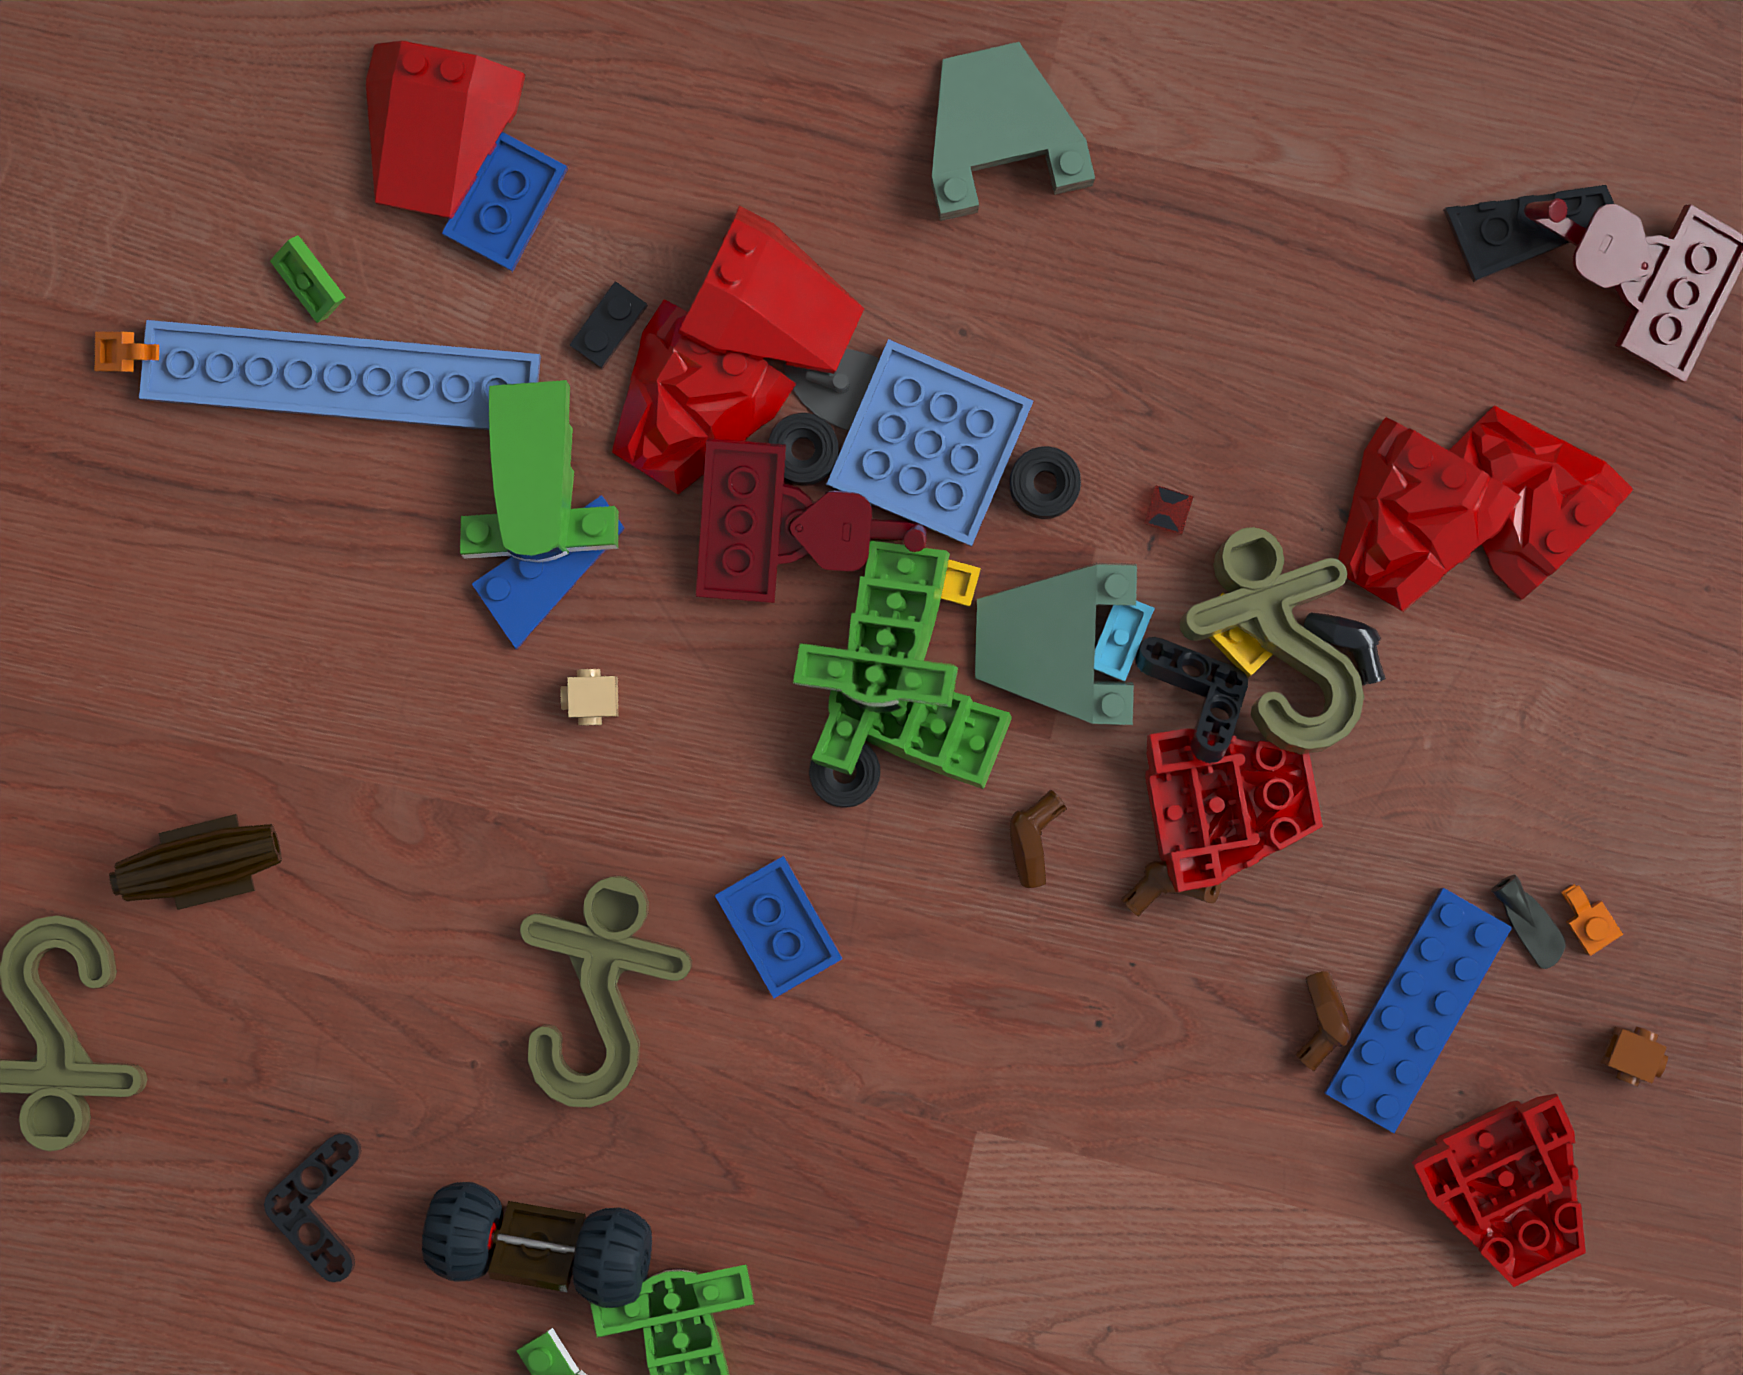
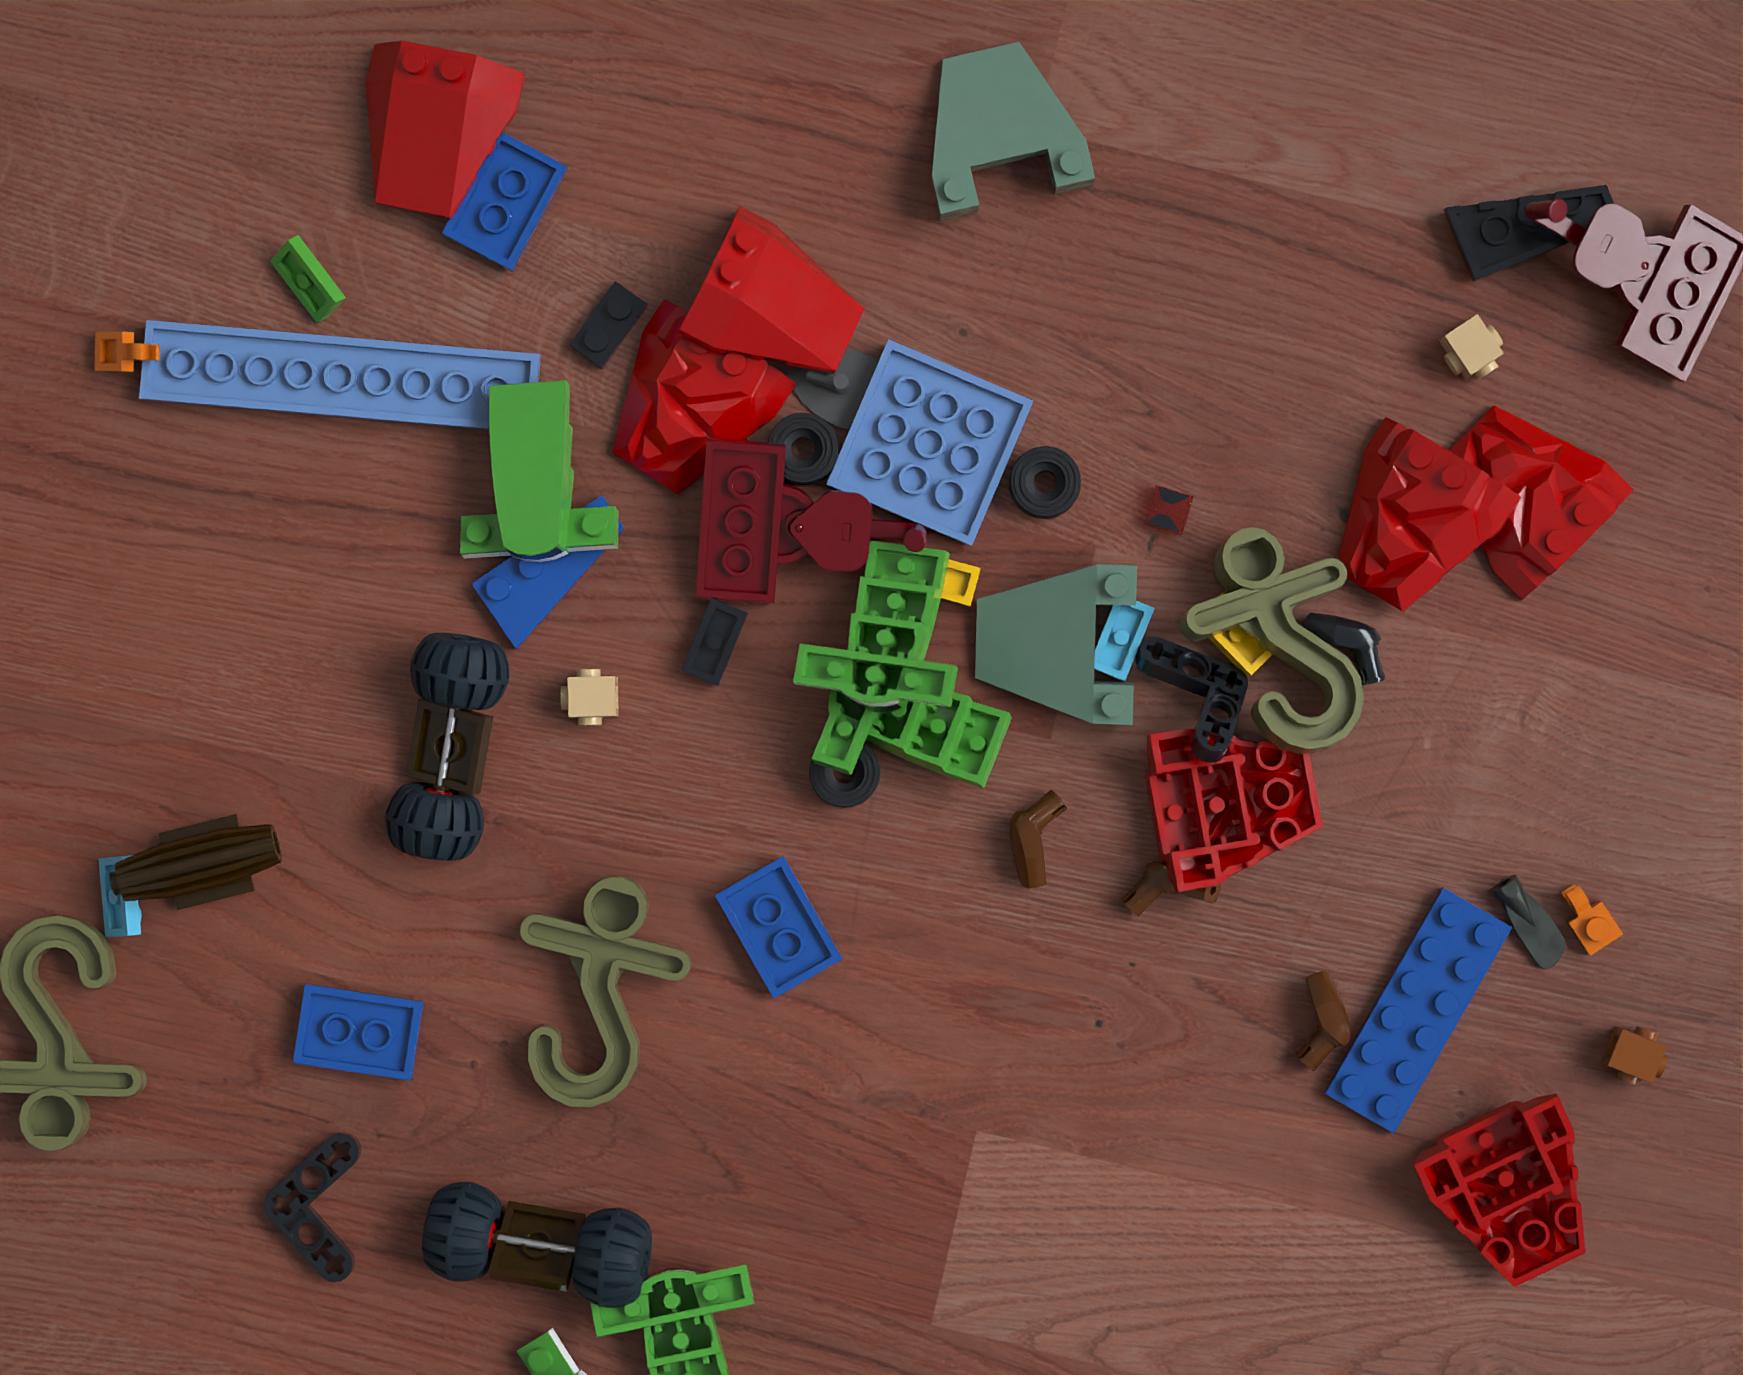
(119, 916): none -> medium azure plate
(358, 1032): none -> blue plate
(447, 746): none -> black plate
(714, 642): none -> black plate
(1472, 348): none -> tan brick

